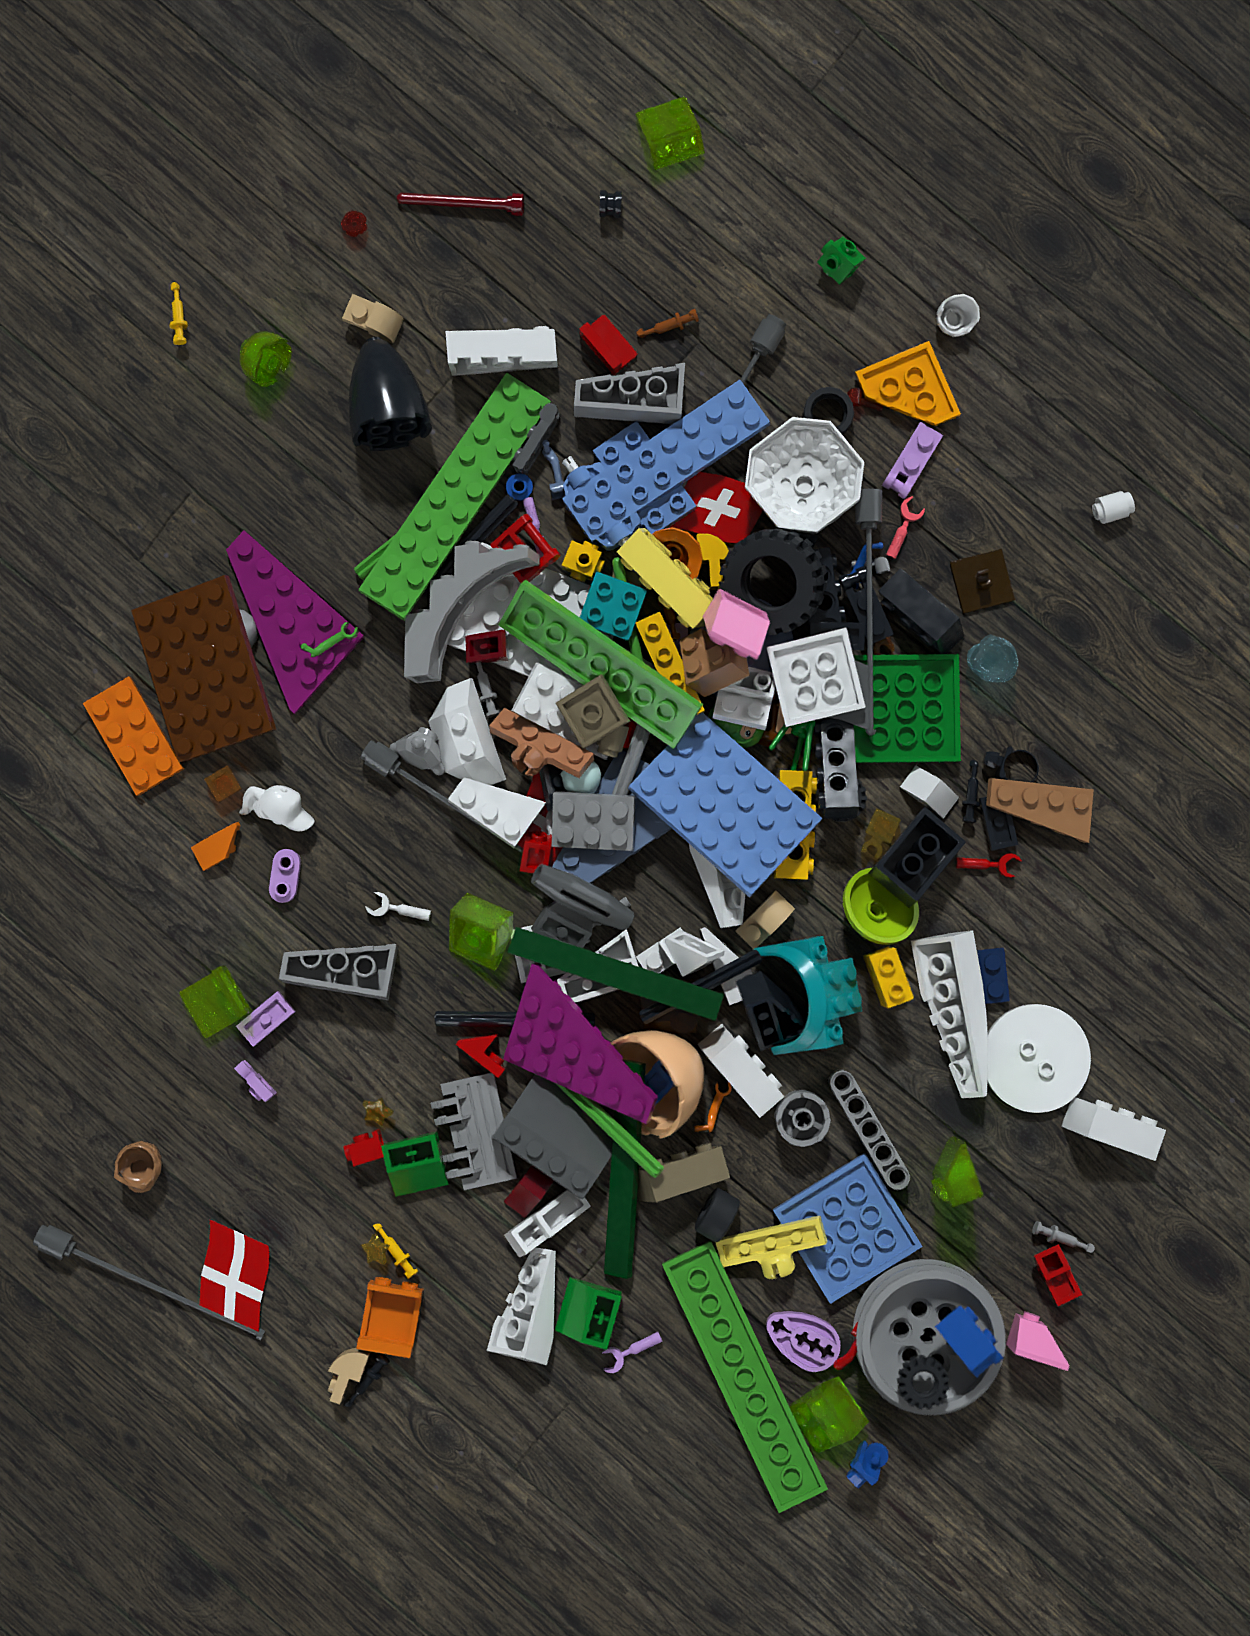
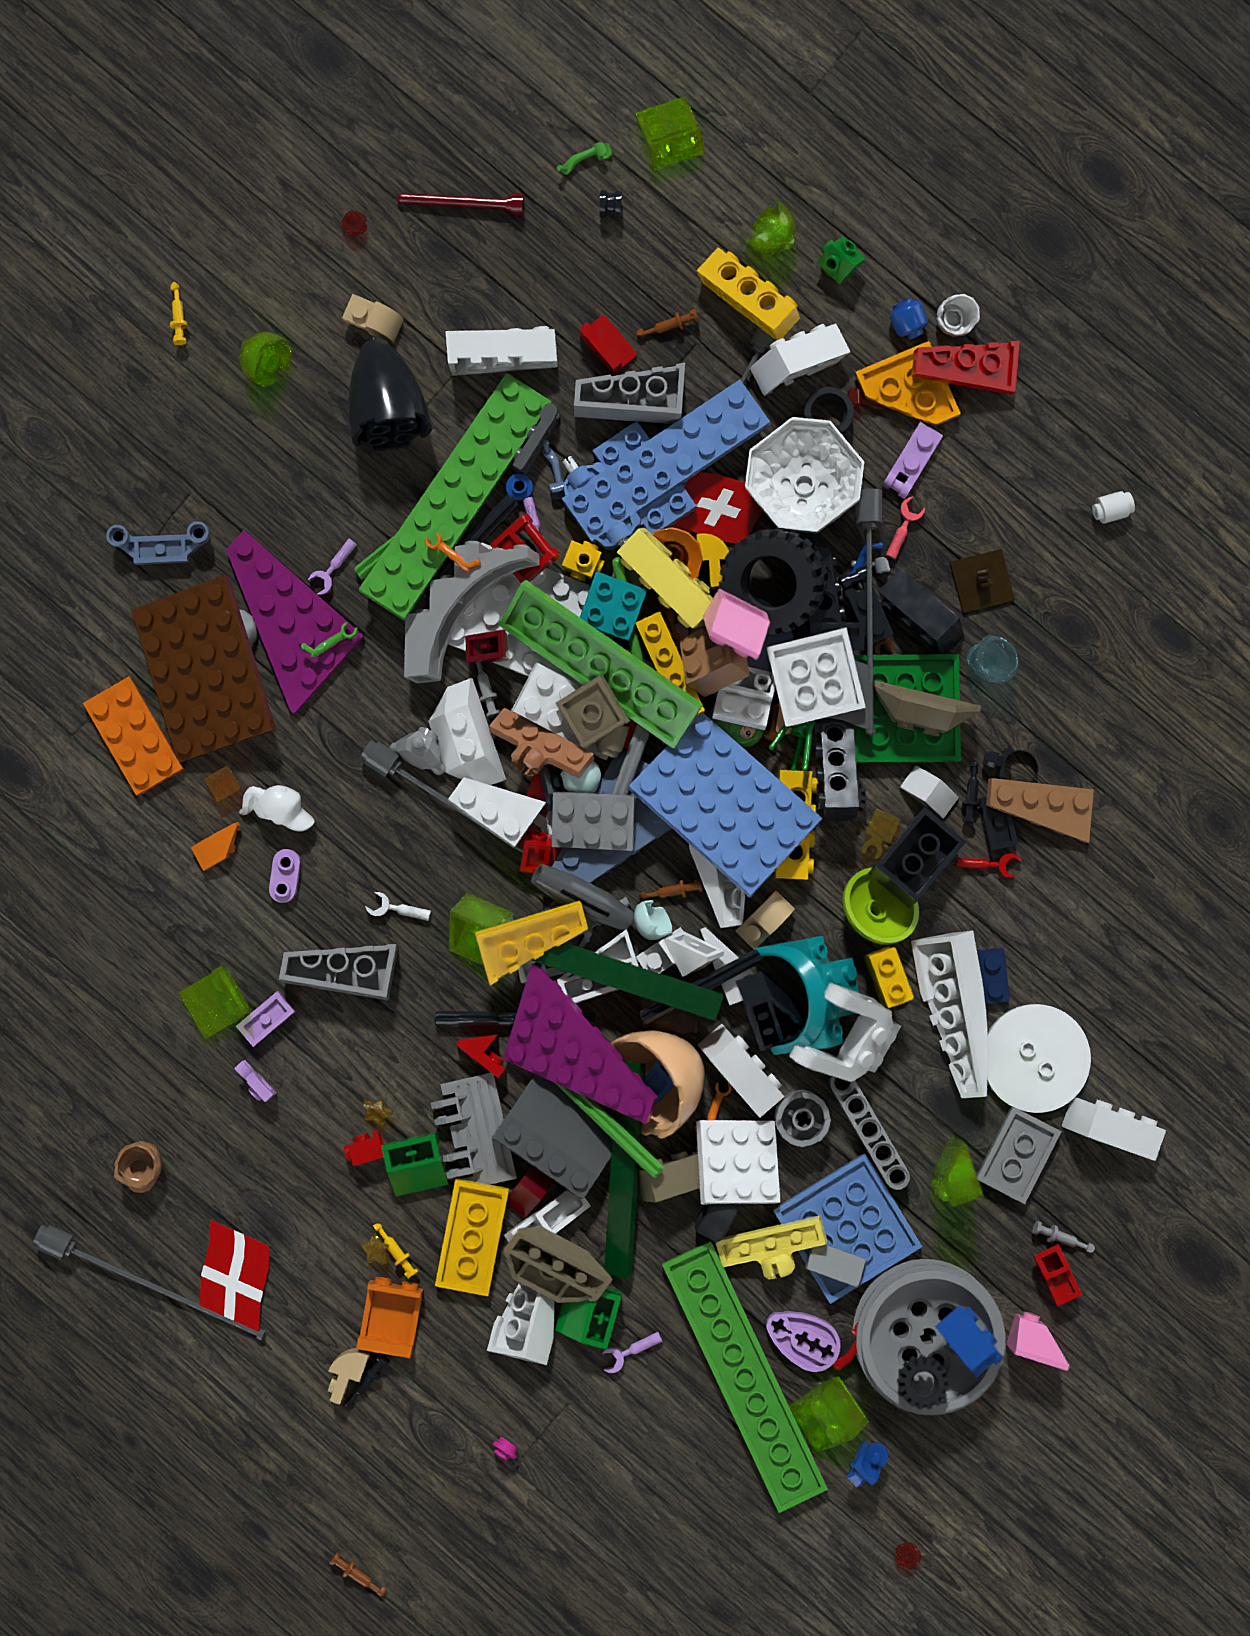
(161, 548): none -> sand blue plate
(336, 562): none -> lavender piece
(354, 1573): none -> dark orange piece
(440, 545): none -> orange piece
(471, 1237): none -> yellow plate
(505, 1449): none -> dark pink plate
(518, 941): none -> yellow wing
(554, 1266): none -> dark tan wedge
(600, 149): none -> bright green piece
(652, 921): none -> light aqua hair
(674, 890): none -> dark orange piece
(737, 1162): none -> white plate
(773, 230): none -> clear neon green cylinder
(774, 321): none -> yellow brick
(799, 356): none -> white wedge
(836, 1264): none -> light grey slope
(864, 1044): none -> white plate
(907, 1548): none -> clear red plate
(908, 318): none -> blue head
(922, 709): none -> dark tan wedge
(970, 365): none -> red wing
(1018, 1154): none -> light grey plate

